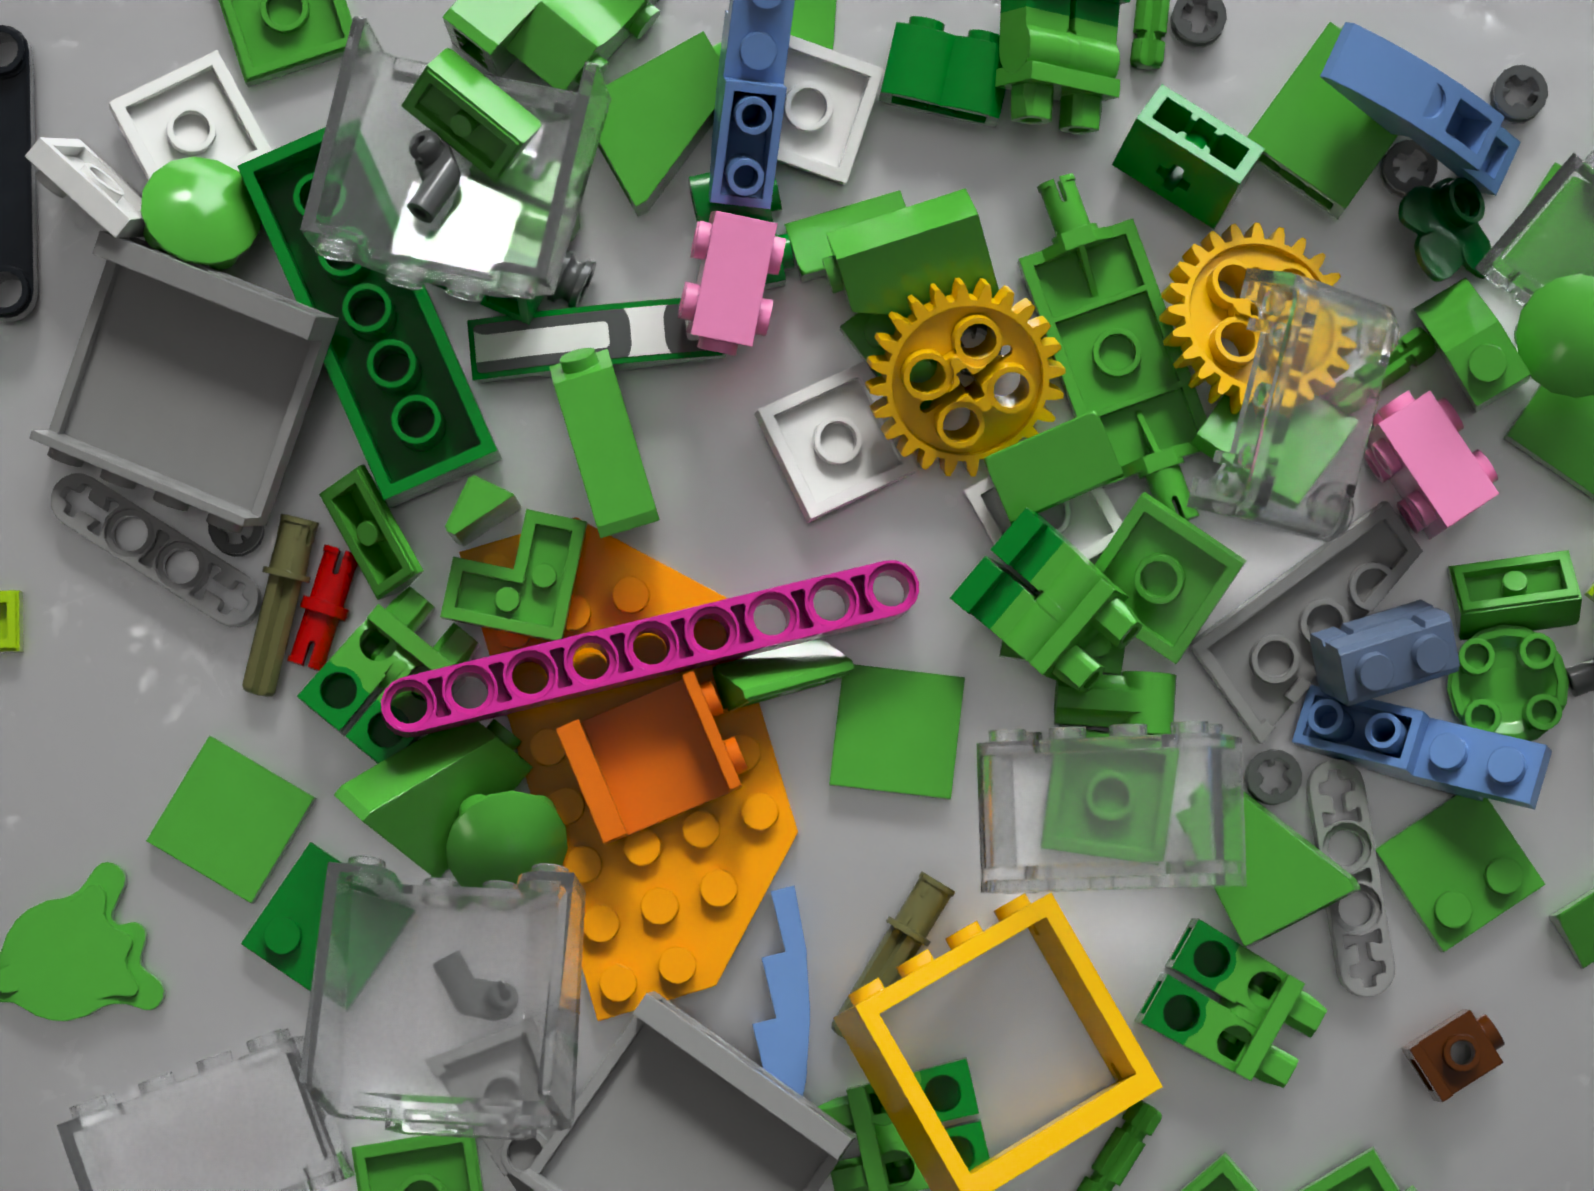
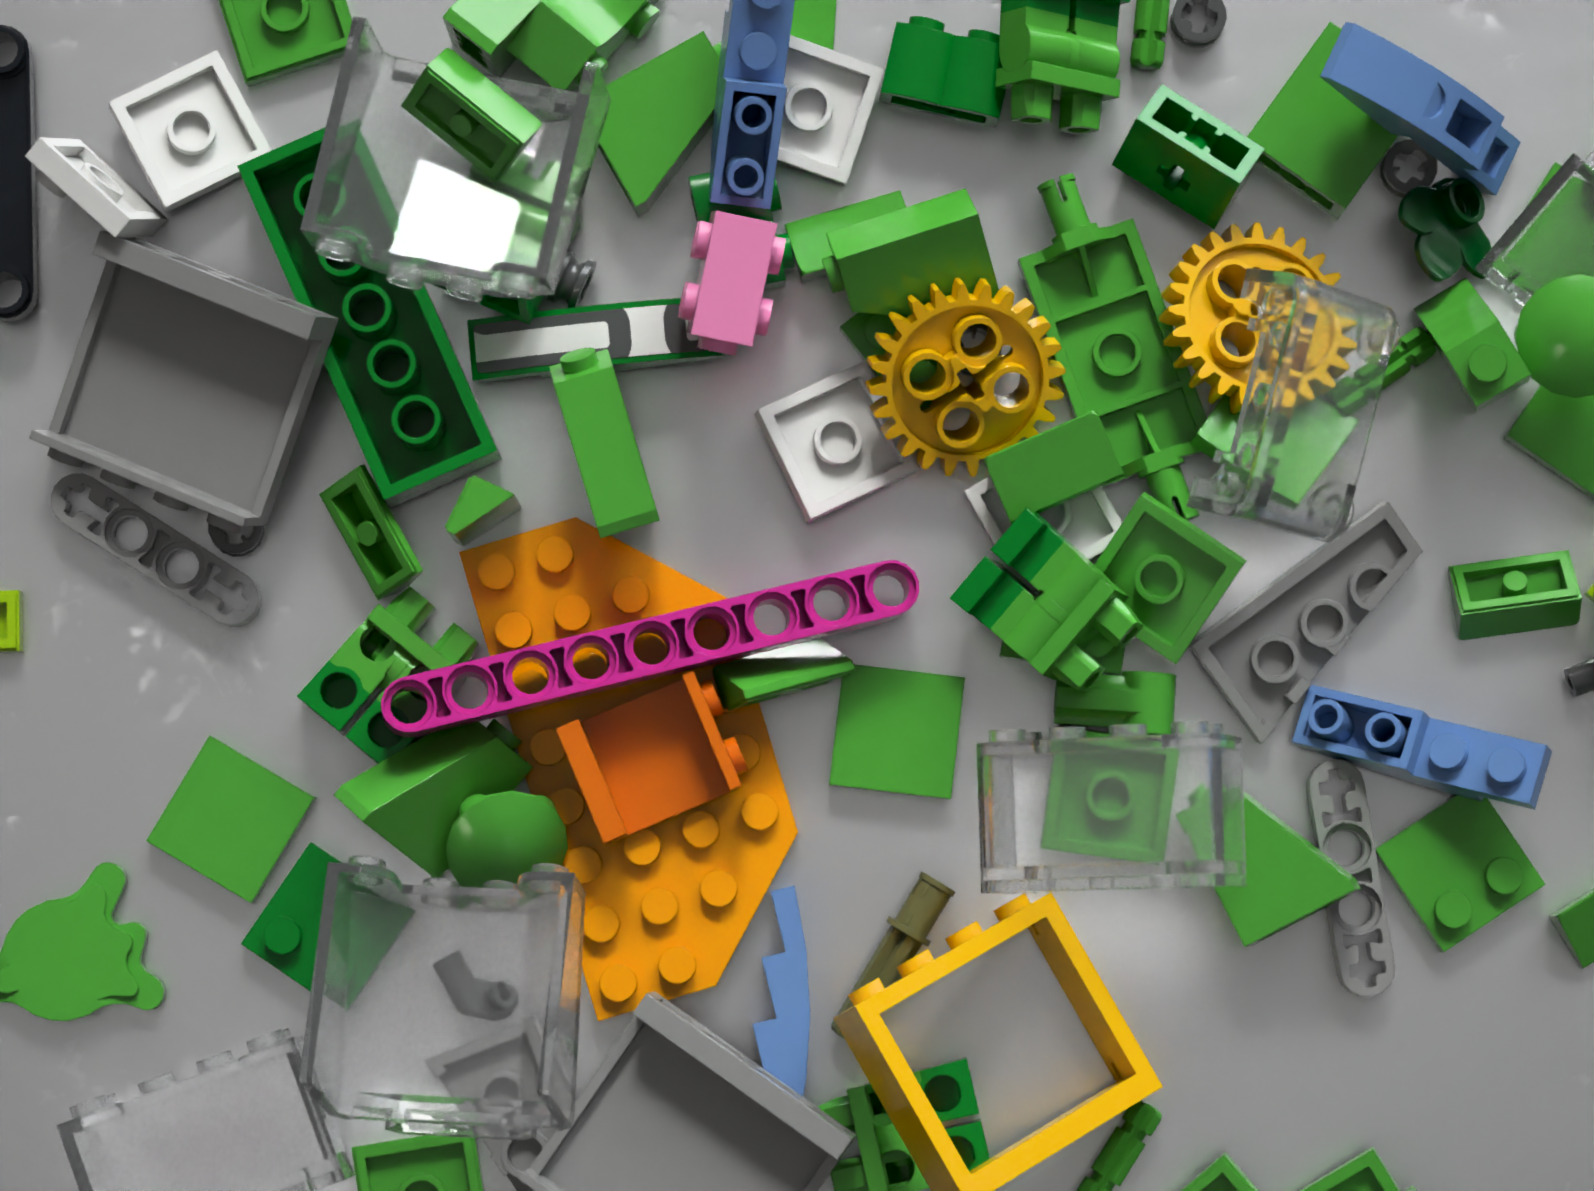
(199, 212): bright green dish -> none
(286, 574): olive axle -> none
(324, 608): red pin -> none
(438, 174): dark grey arm -> none
(533, 595): bright green plate -> none
(1245, 1019): bright green hips -> none
(1291, 775): dark grey bush -> none
(1384, 652): sand blue brick -> none
(1428, 462): bright pink brick -> none
(1432, 1058): reddish brown brick -> none
(1509, 682): bright green dish -> none
(1518, 76): dark grey bush -> none

